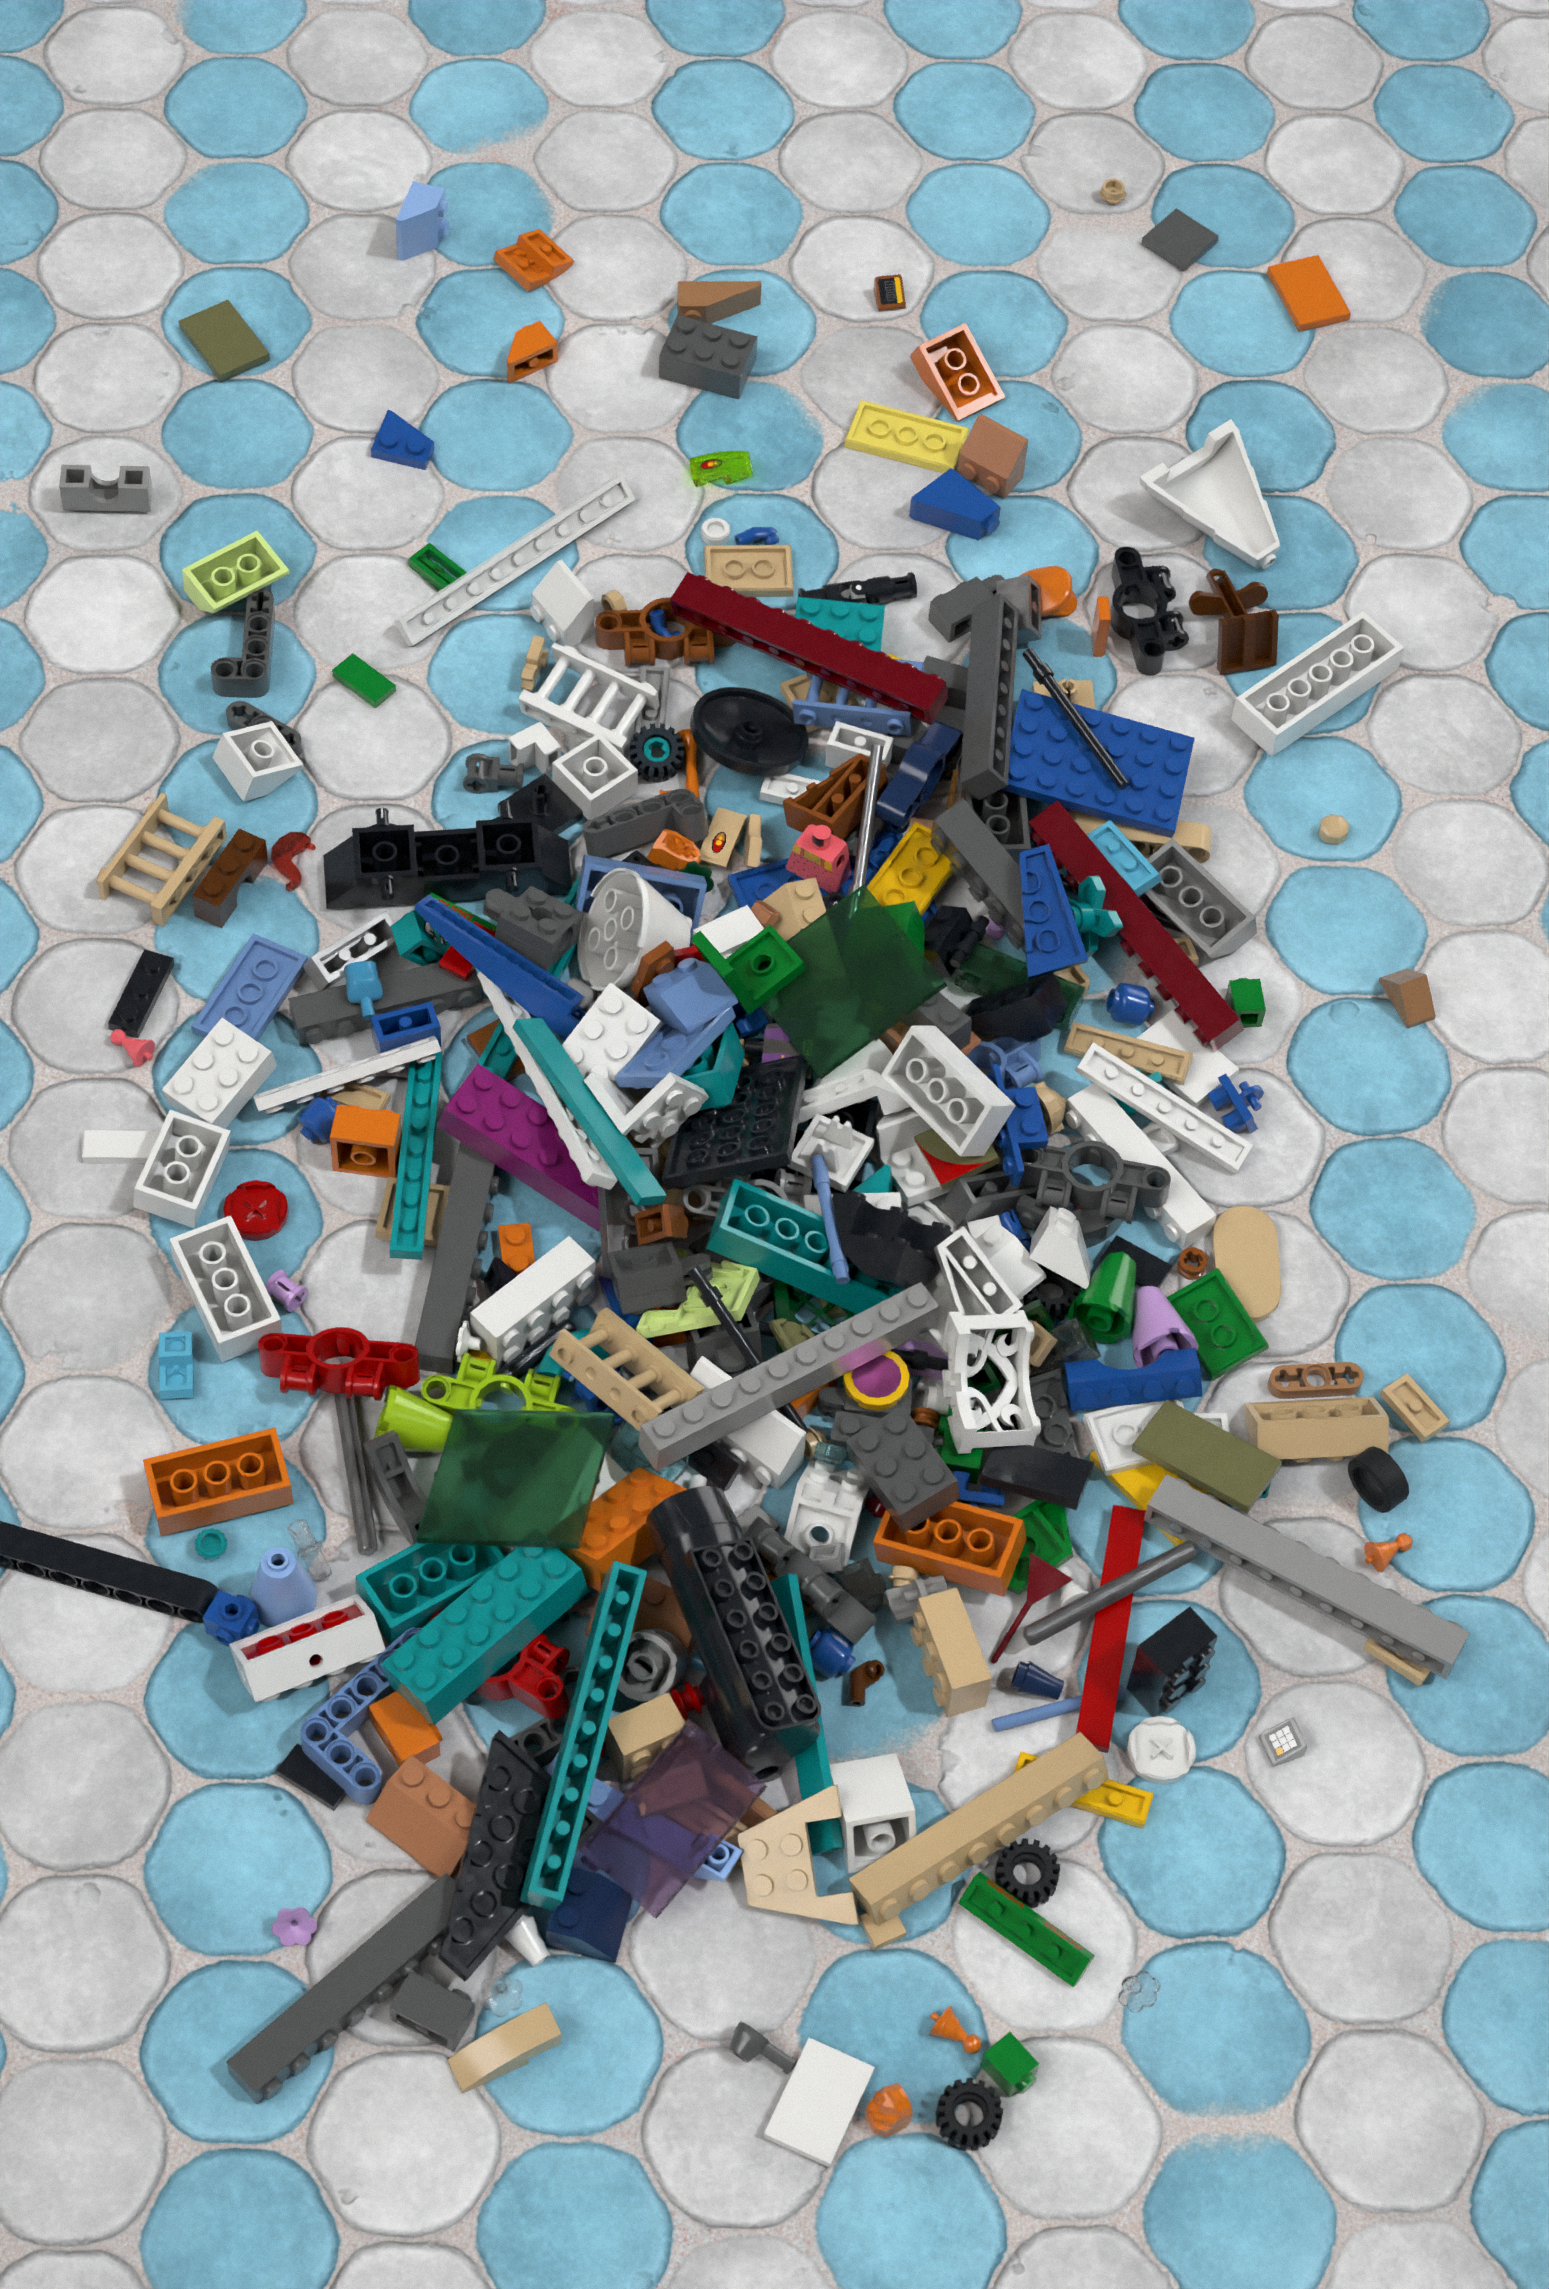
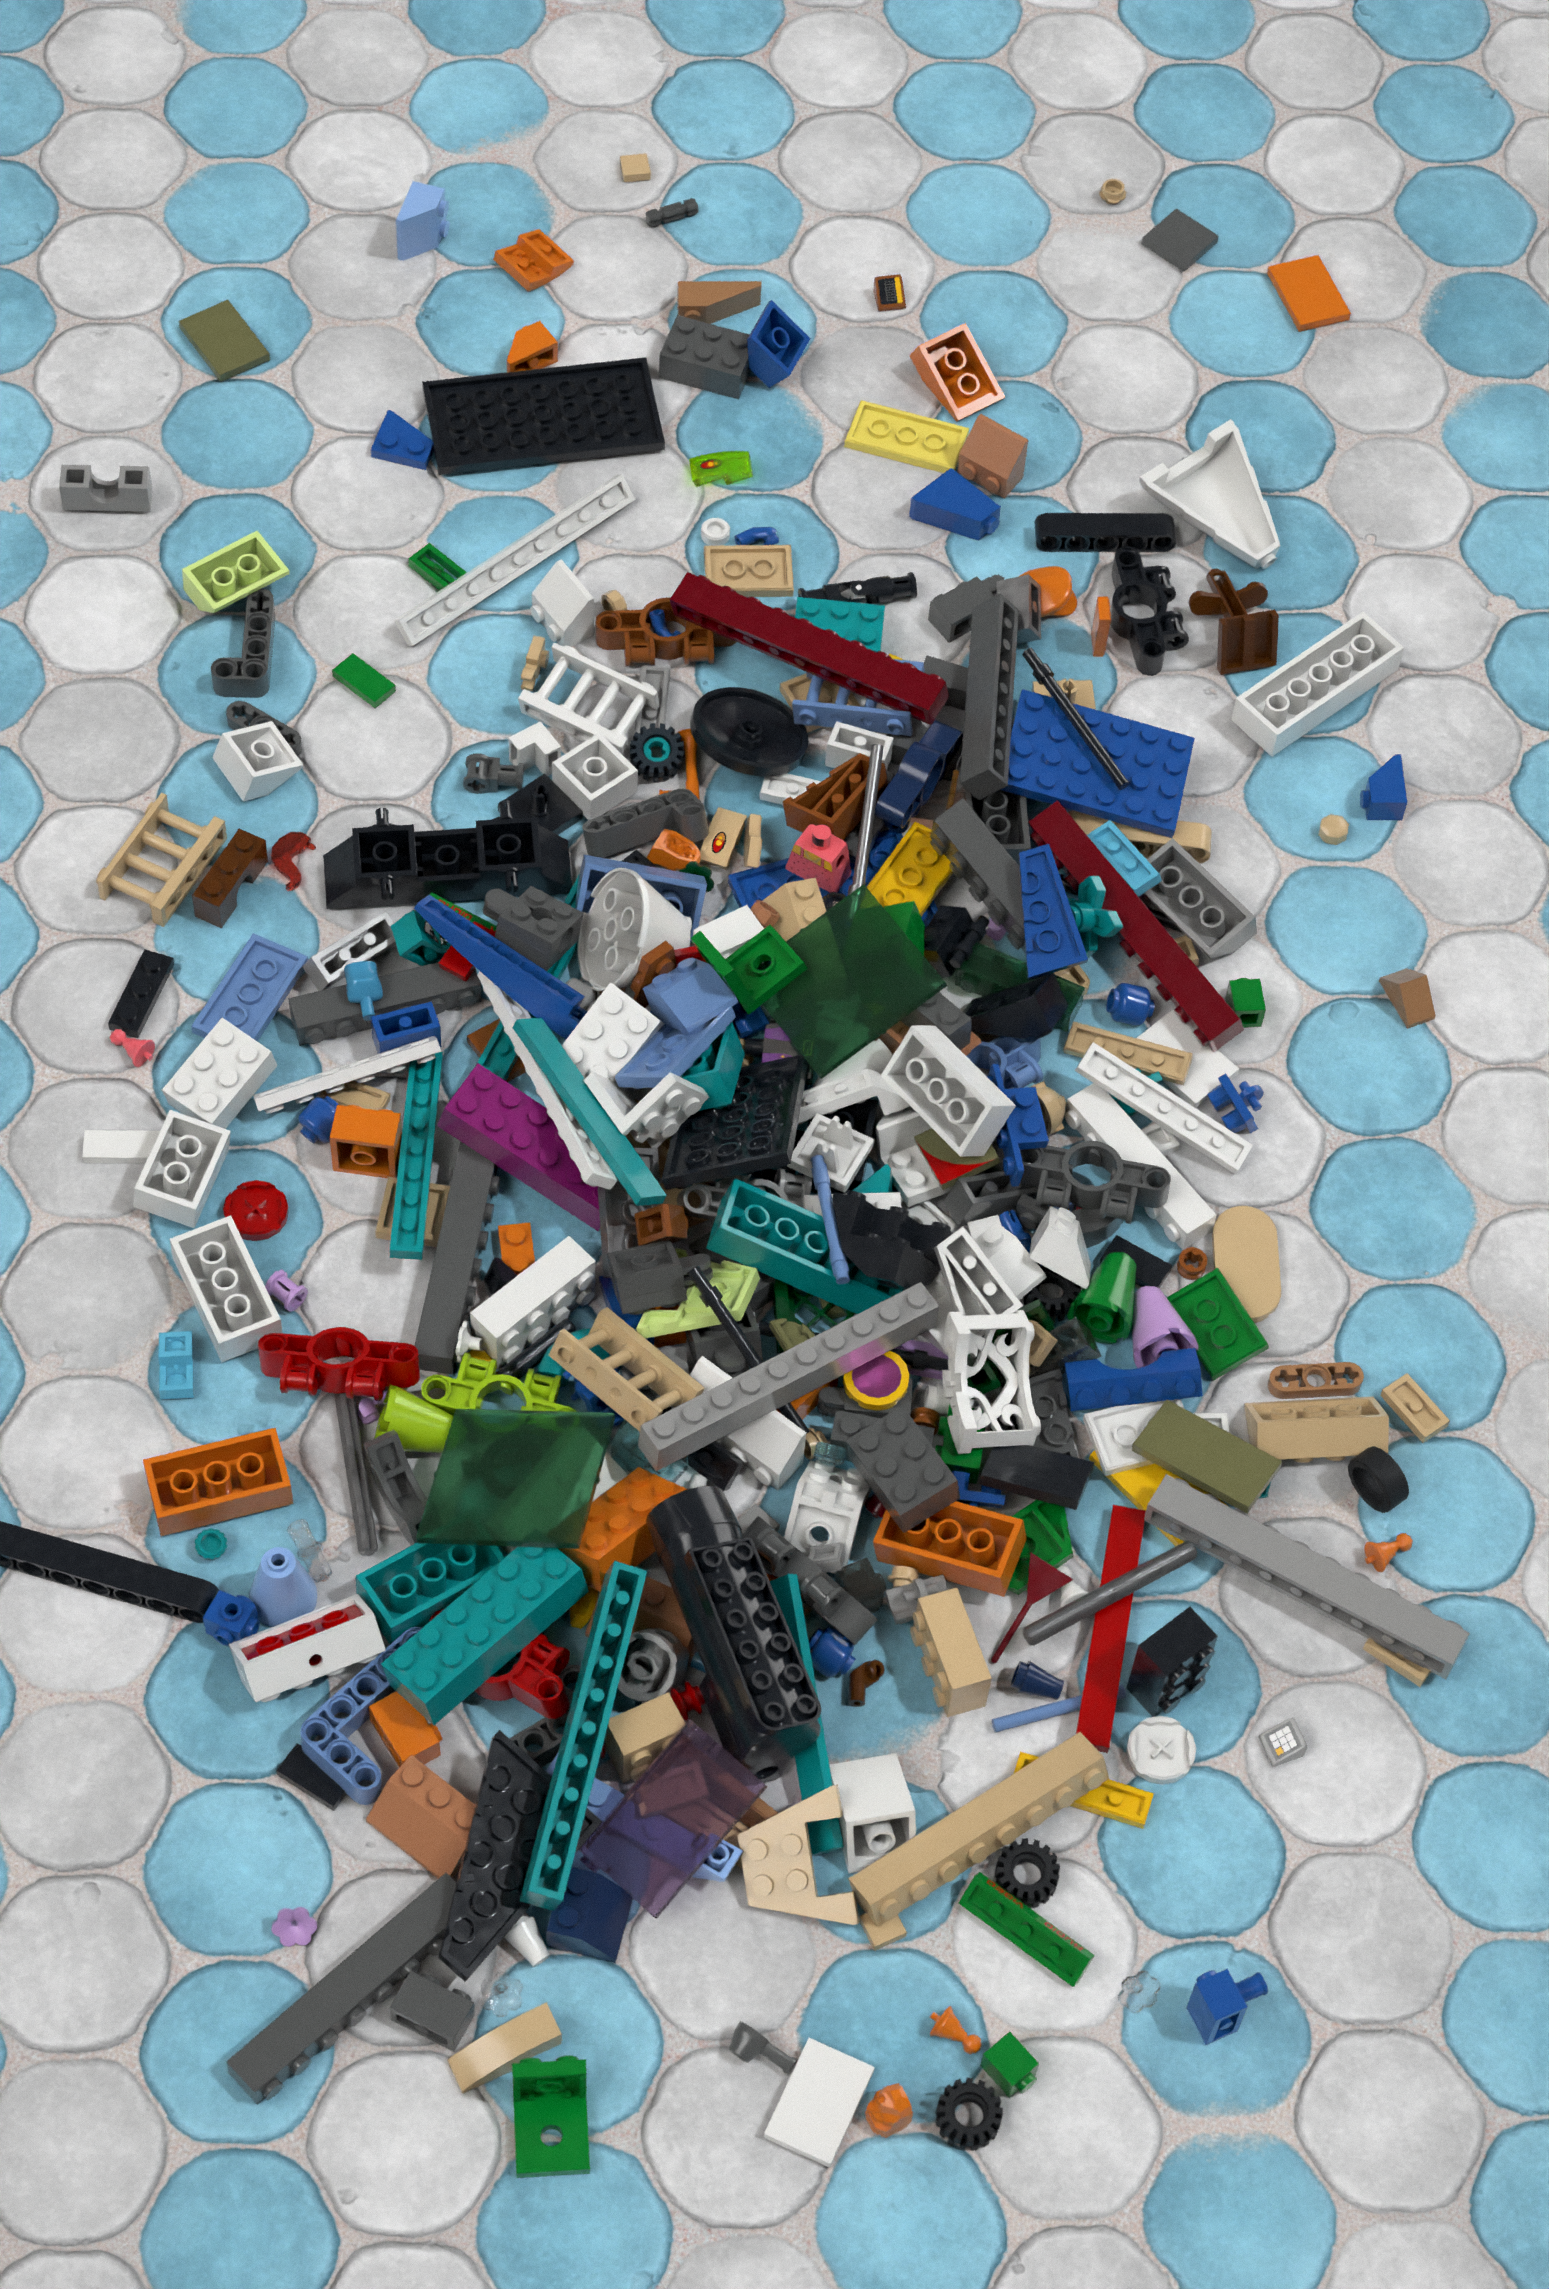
(368, 1410): none -> lavender hand
(542, 416): none -> black plate
(545, 2099): none -> green bracket
(582, 1609): none -> yellow tile
(635, 167): none -> tan tile
(671, 212): none -> dark grey axle
(775, 345): none -> blue slope
(1104, 532): none -> black beam
(1220, 2003): none -> blue brick
(1385, 792): none -> blue slope

